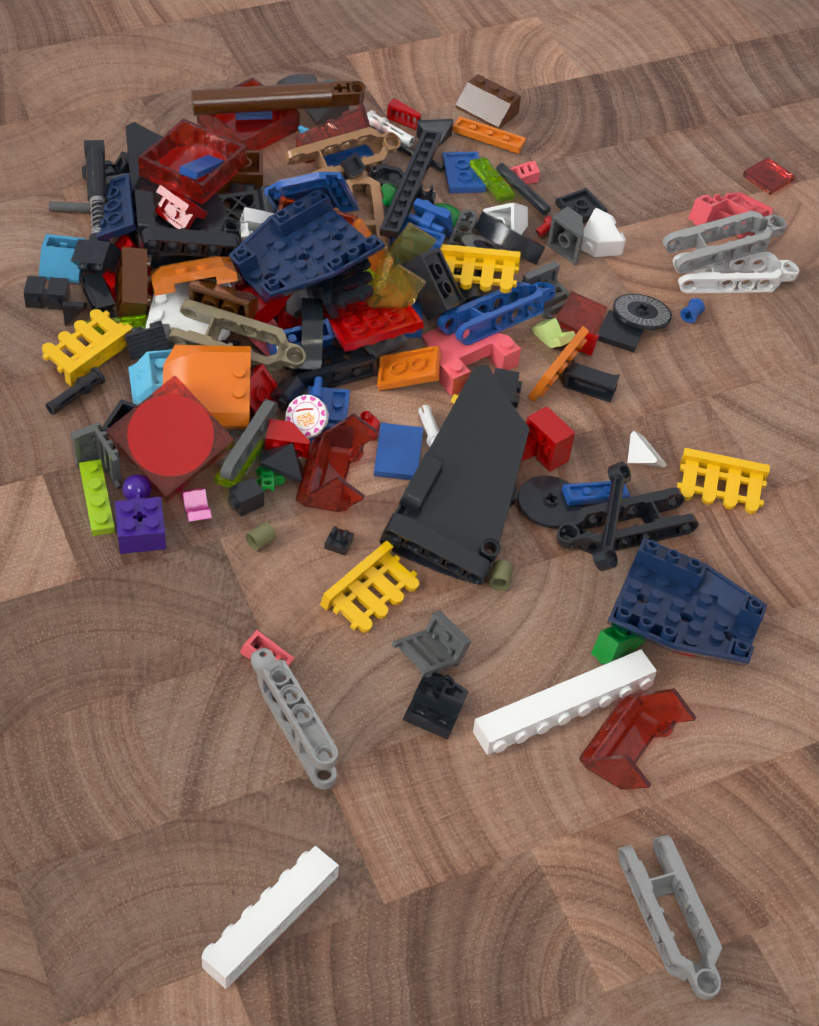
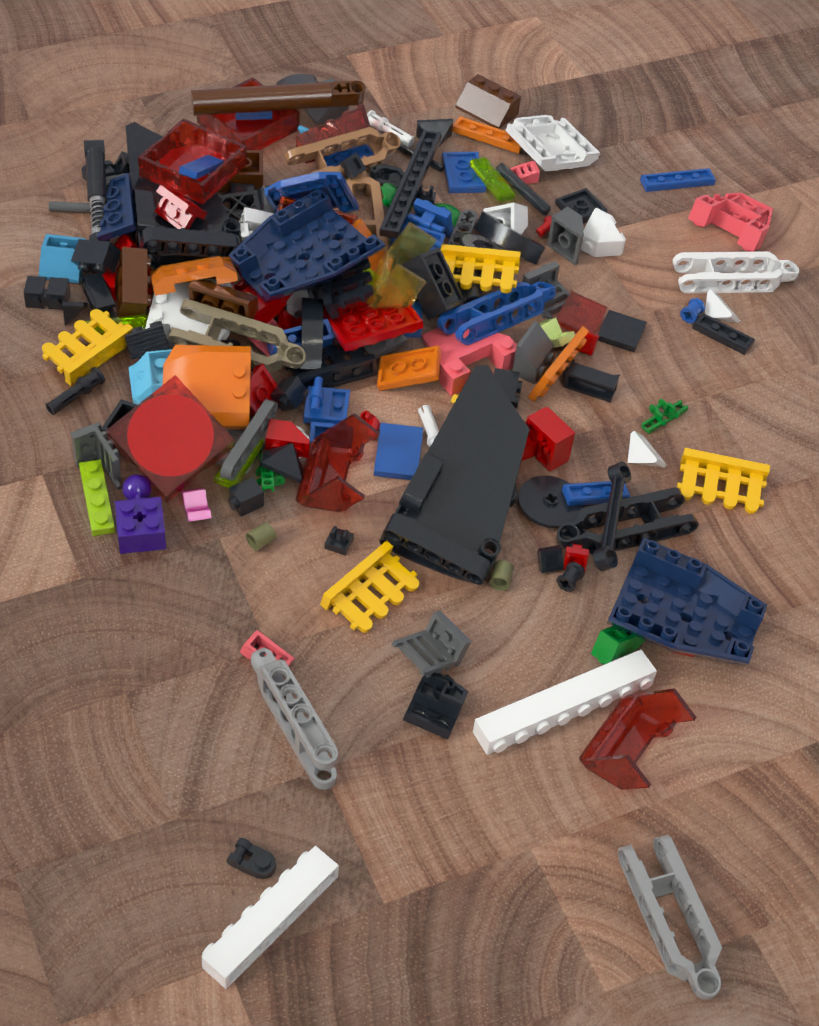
(261, 864): none -> black plate
(308, 415): white tile -> none
(395, 110): red slope -> none
(533, 354): none -> dark grey slope
(550, 558): none -> black tile
(552, 142): none -> white wedge
(569, 578): none -> black bush
(577, 555): none -> red tile
(642, 311): piece -> none
(658, 416): none -> green piece
(677, 180): none -> blue tile
(710, 255): light grey piece -> none
(719, 309): none -> white slope
(723, 334): none -> black tile
(768, 175): clear red tile -> none

